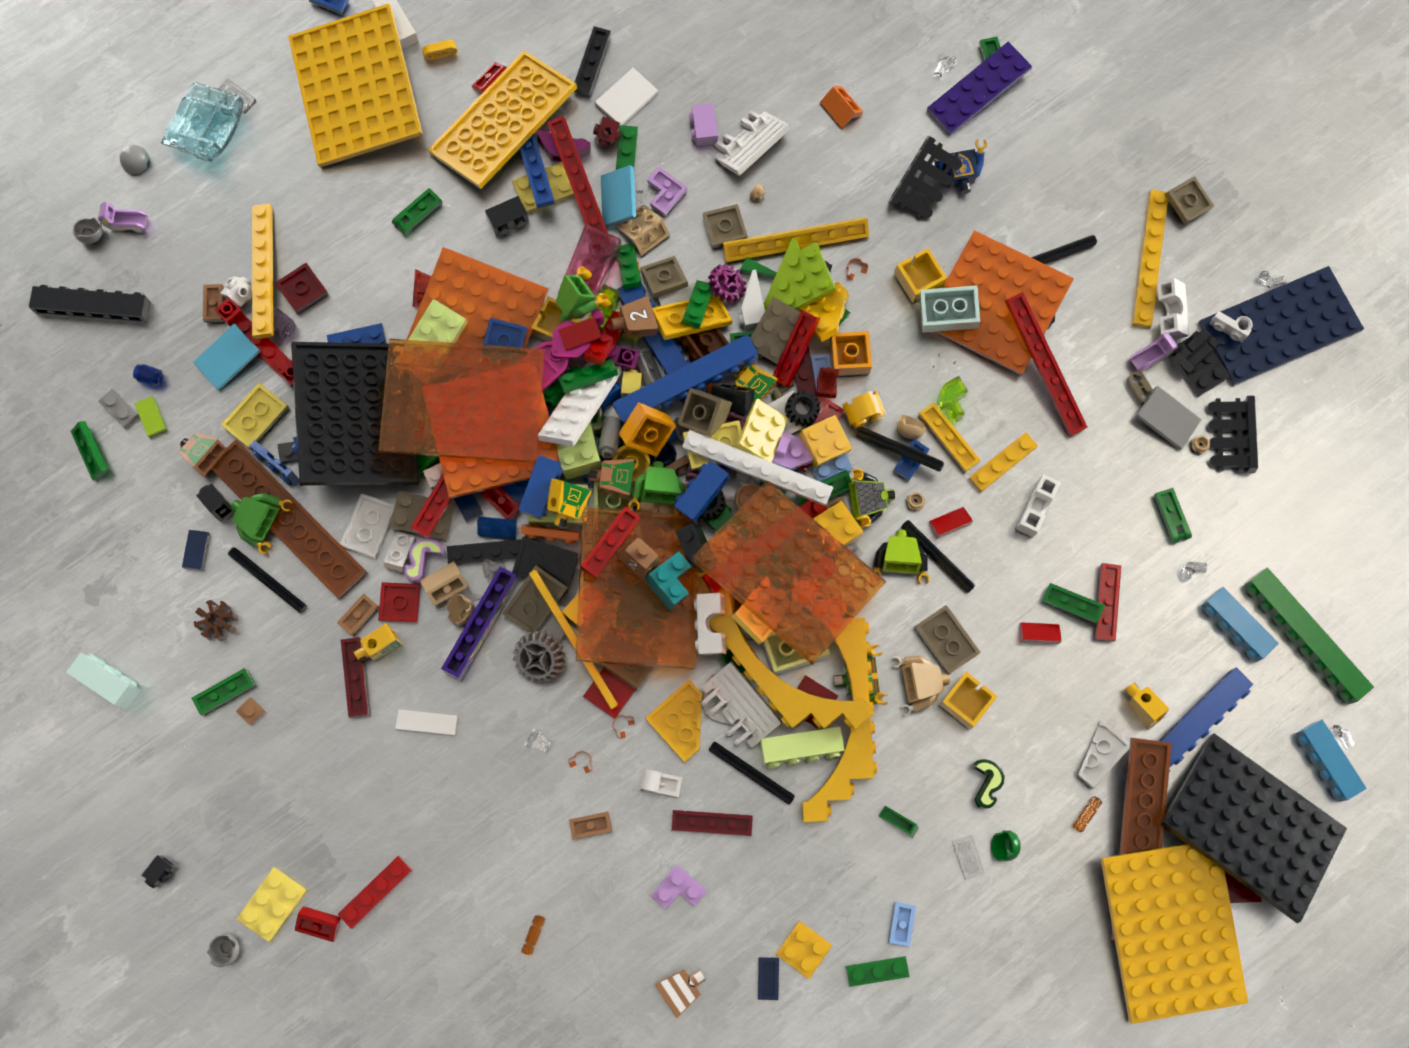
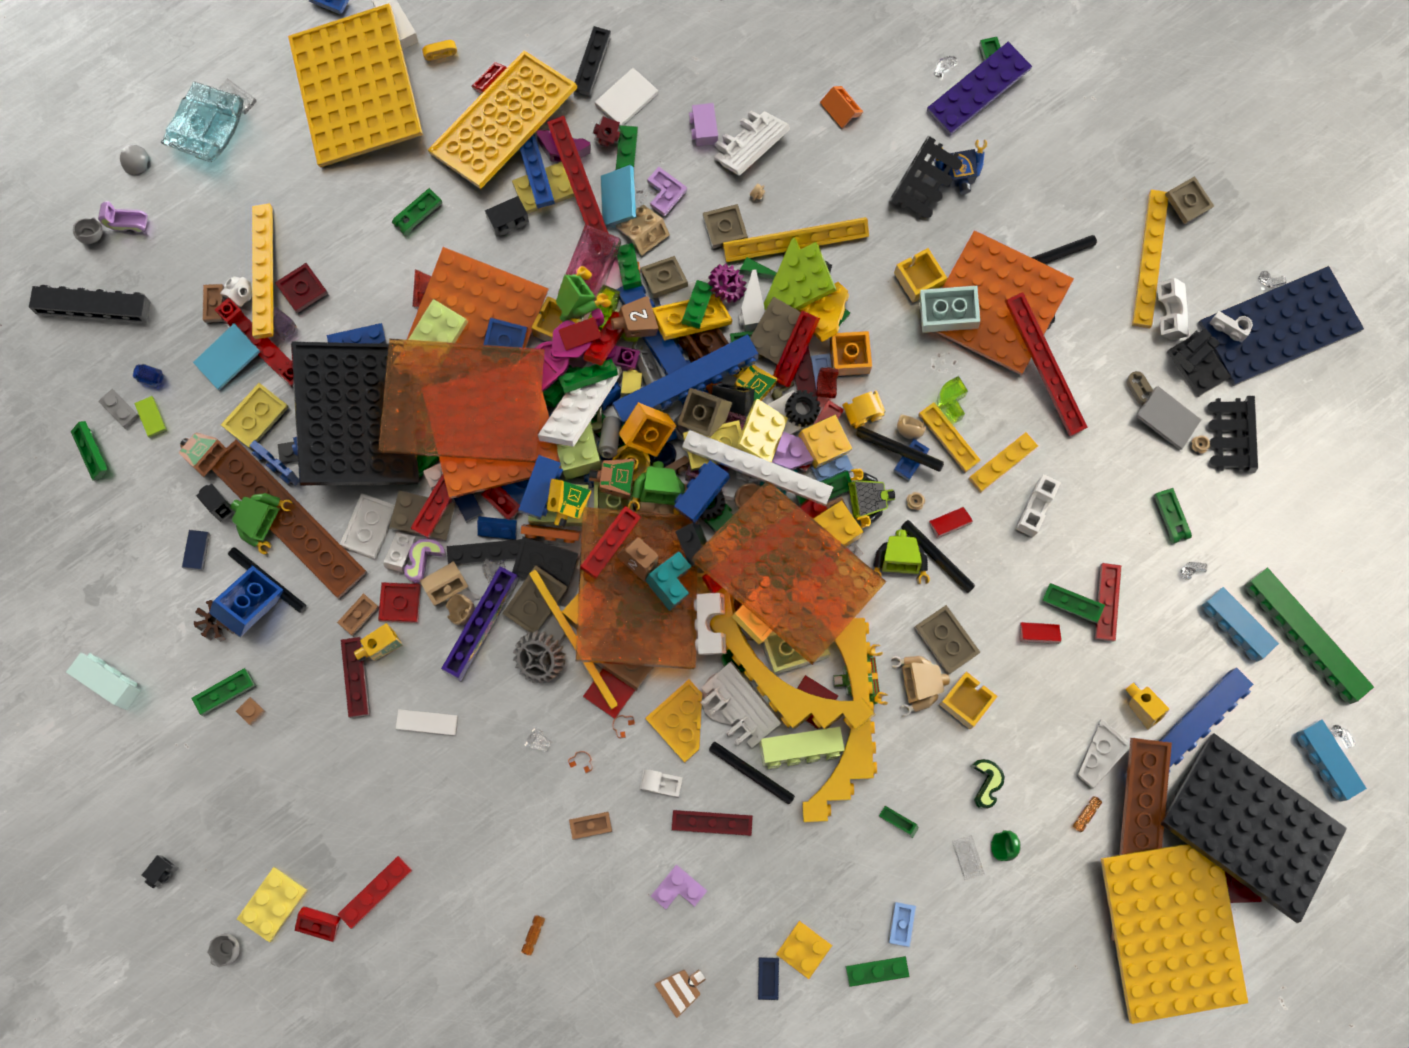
(245, 601): none -> blue brick
(851, 276): orange piece -> none
(1154, 352): lavender animal -> none

